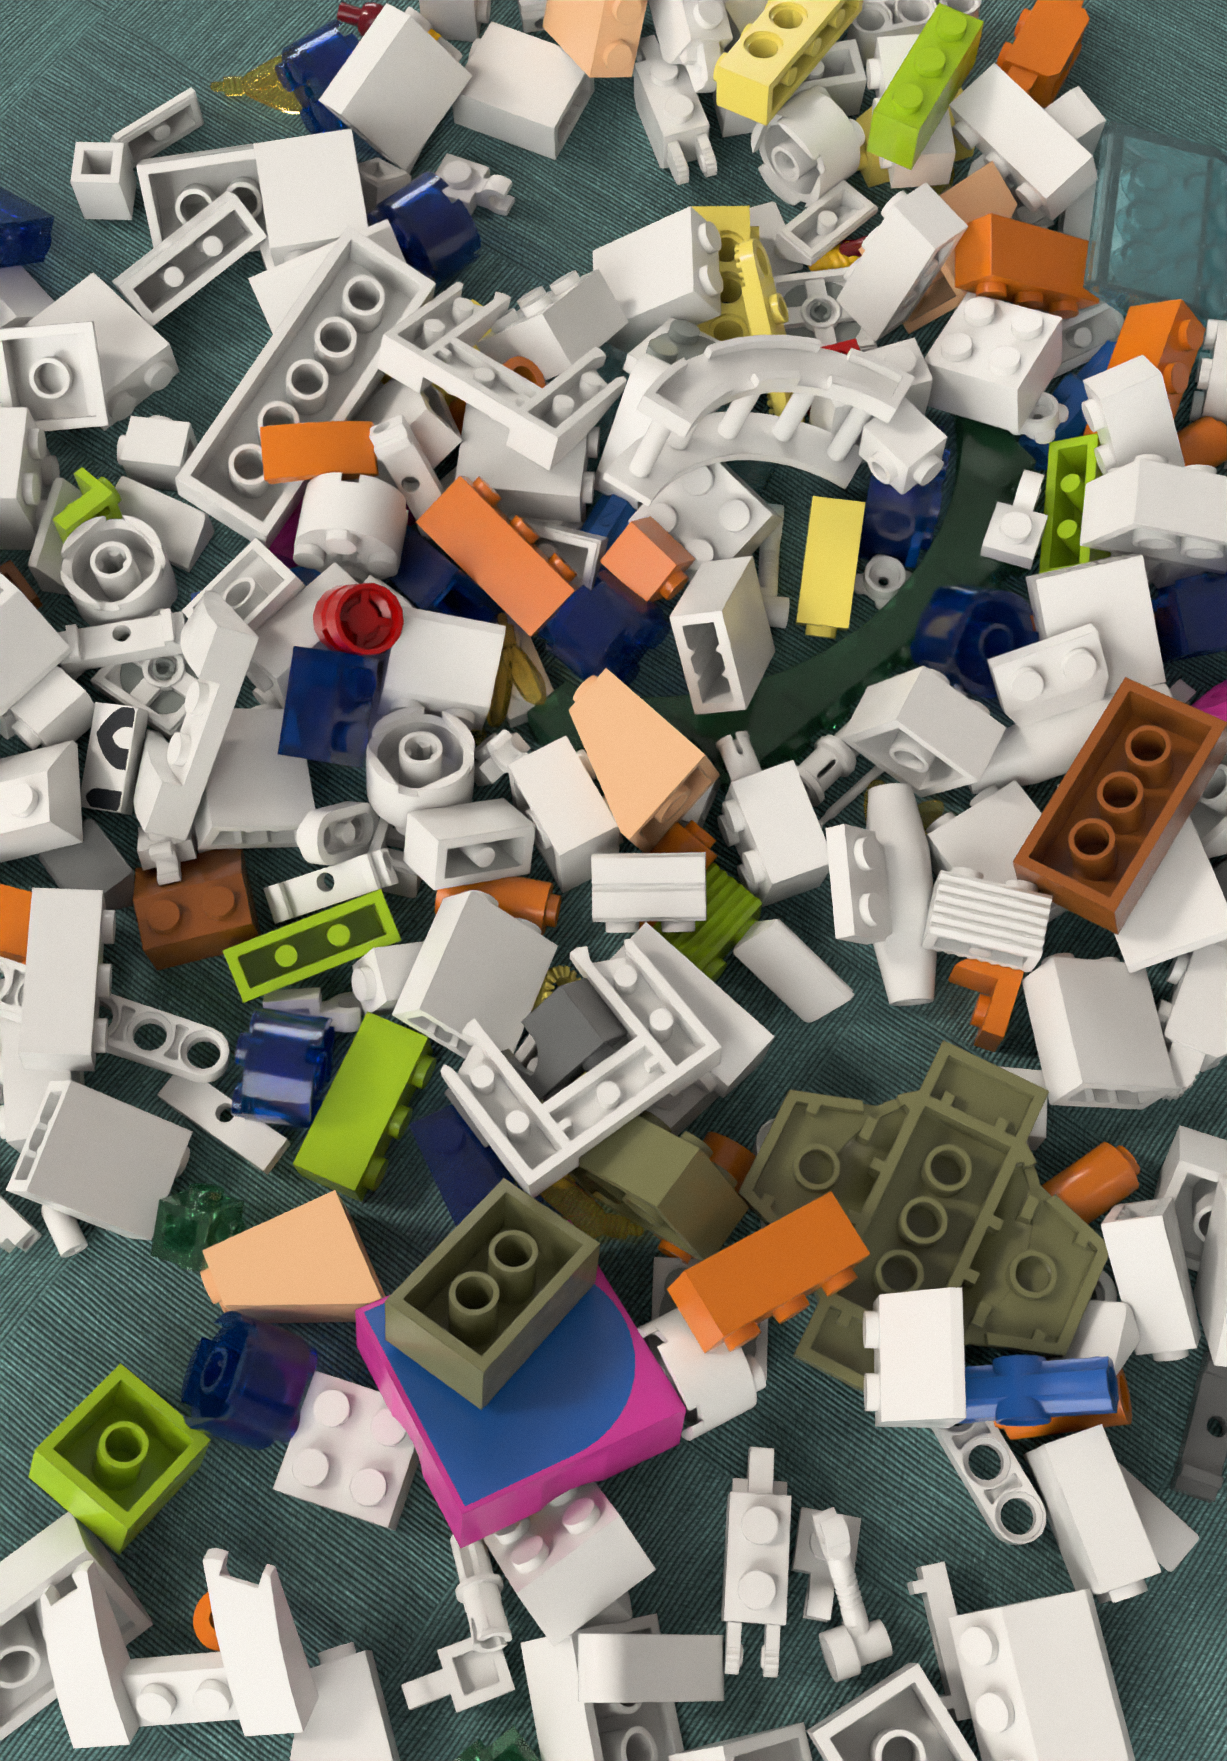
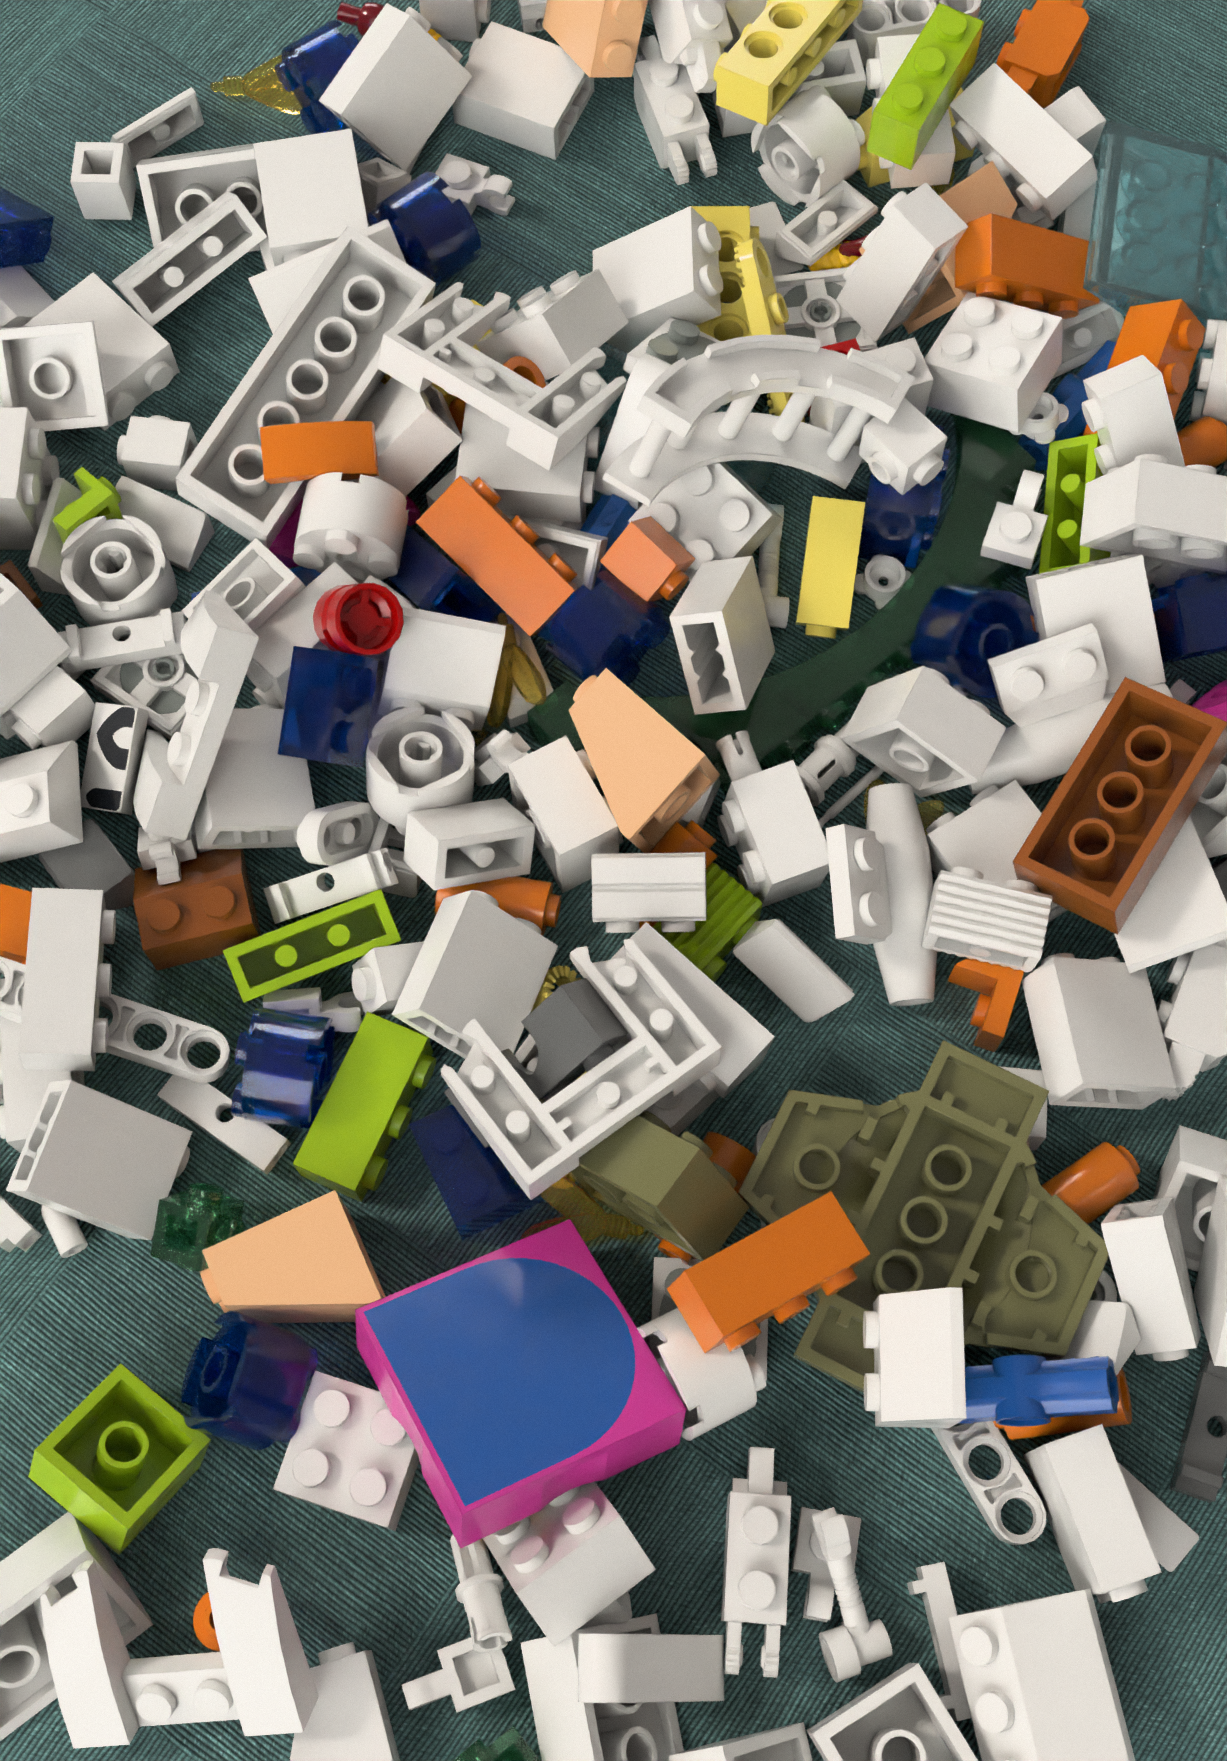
(405, 458): white piece -> none
(491, 1292): olive brick -> none

